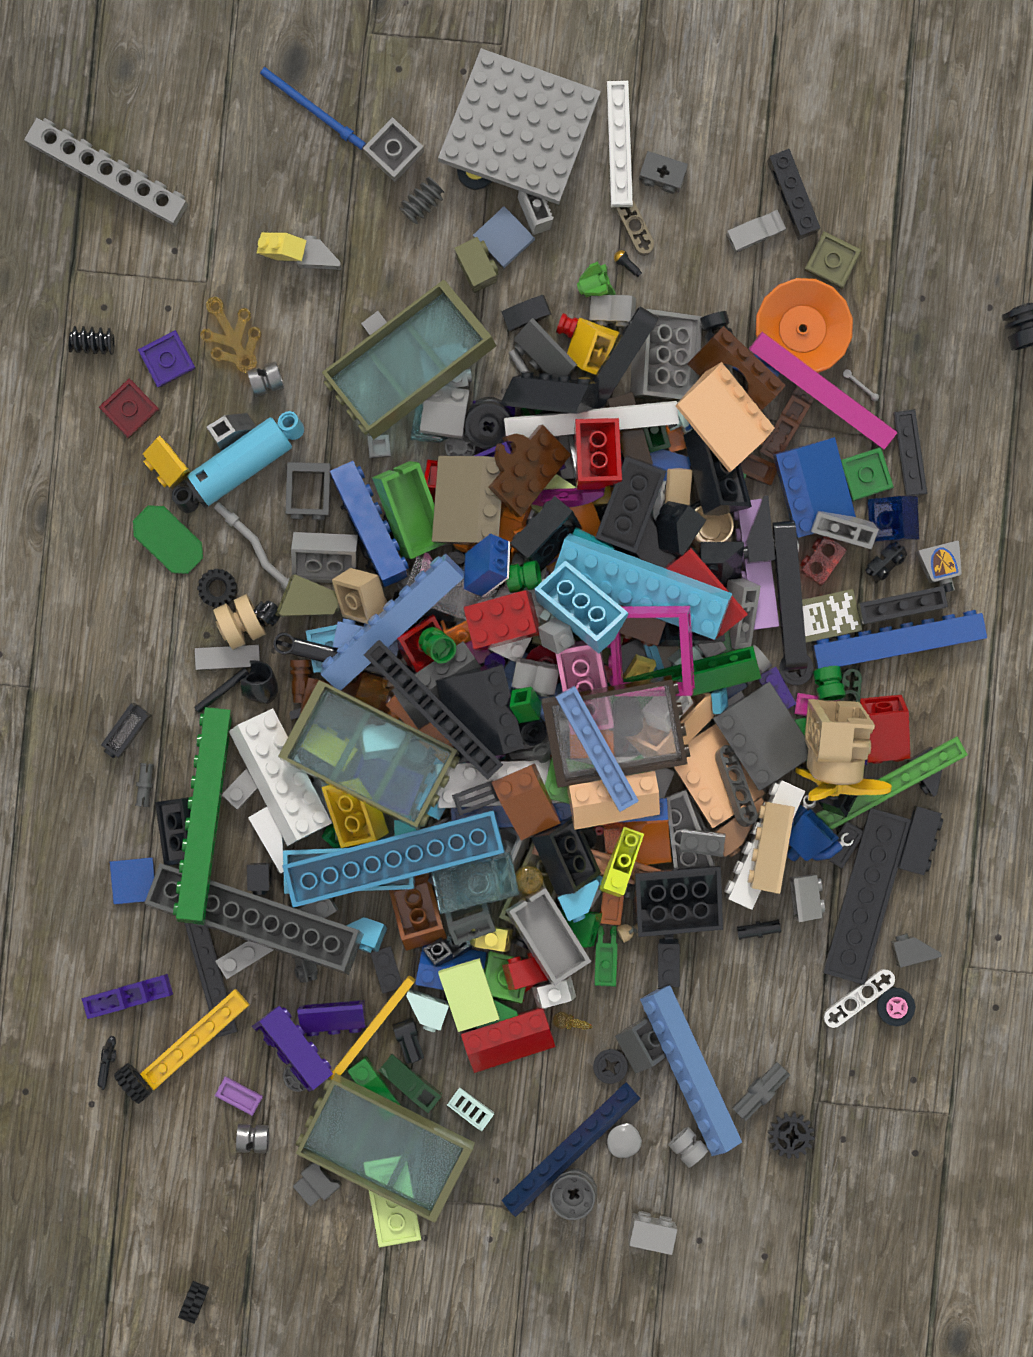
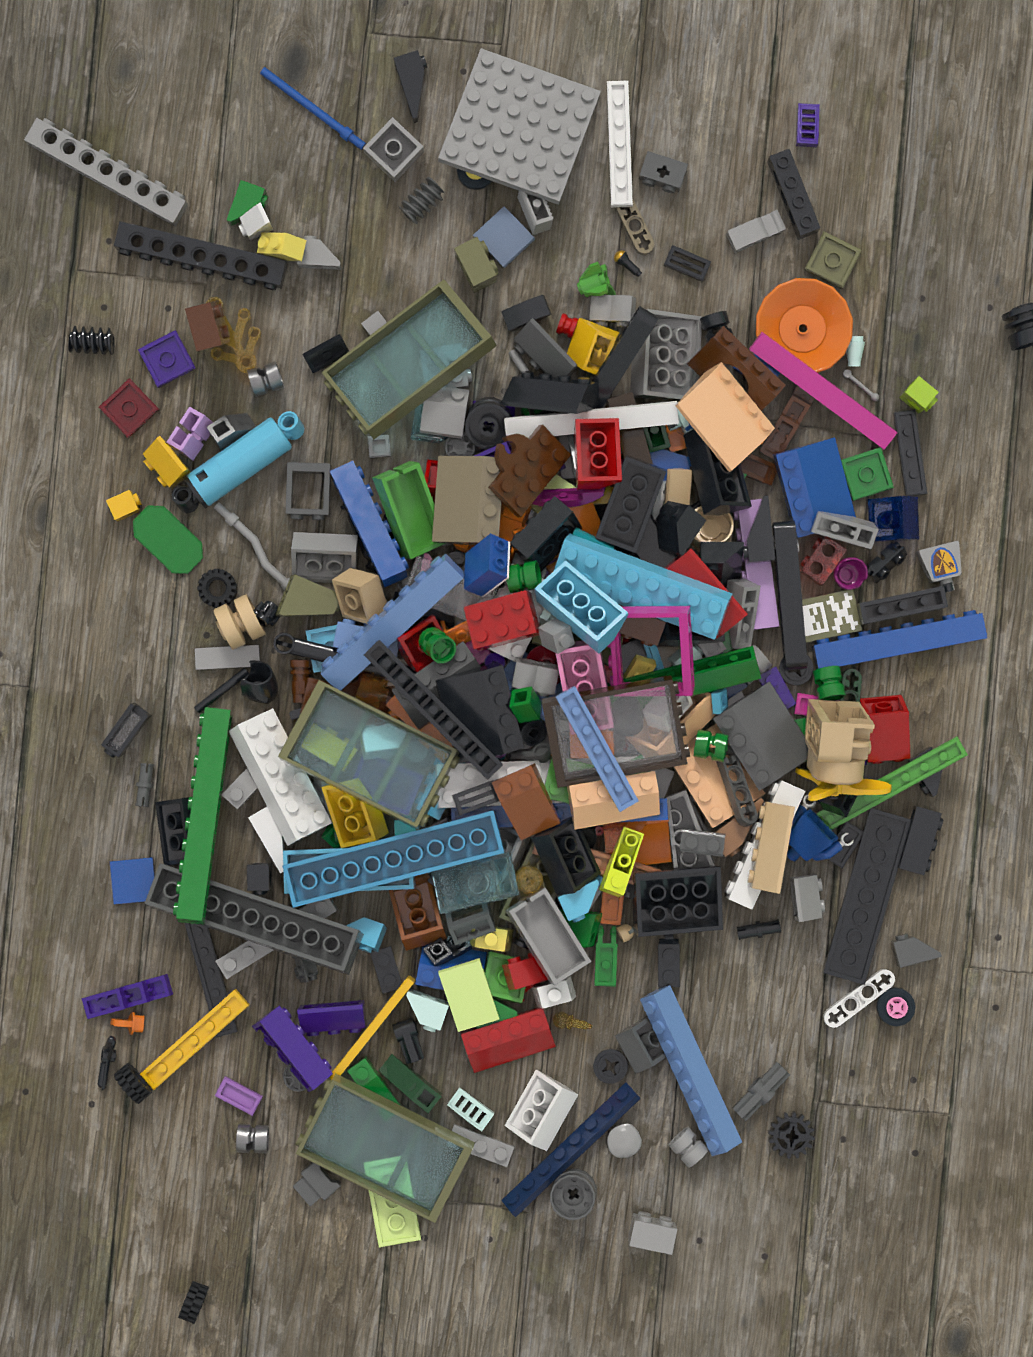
(124, 505): none -> yellow brick
(129, 232): none -> black brick
(134, 1023): none -> orange piece
(190, 444): none -> lavender piece
(207, 325): none -> reddish brown brick
(246, 198): none -> green slope
(255, 222): none -> white slope
(325, 353): none -> black plate
(412, 75): none -> black slope
(486, 1146): none -> light grey plate
(541, 1110): none -> white slope
(684, 271): none -> black tile
(703, 745): none -> green wheel
(807, 142): none -> dark purple slope
(850, 573): none -> magenta hair
(855, 351): none -> light aqua cone
(920, 395): none -> lime brick

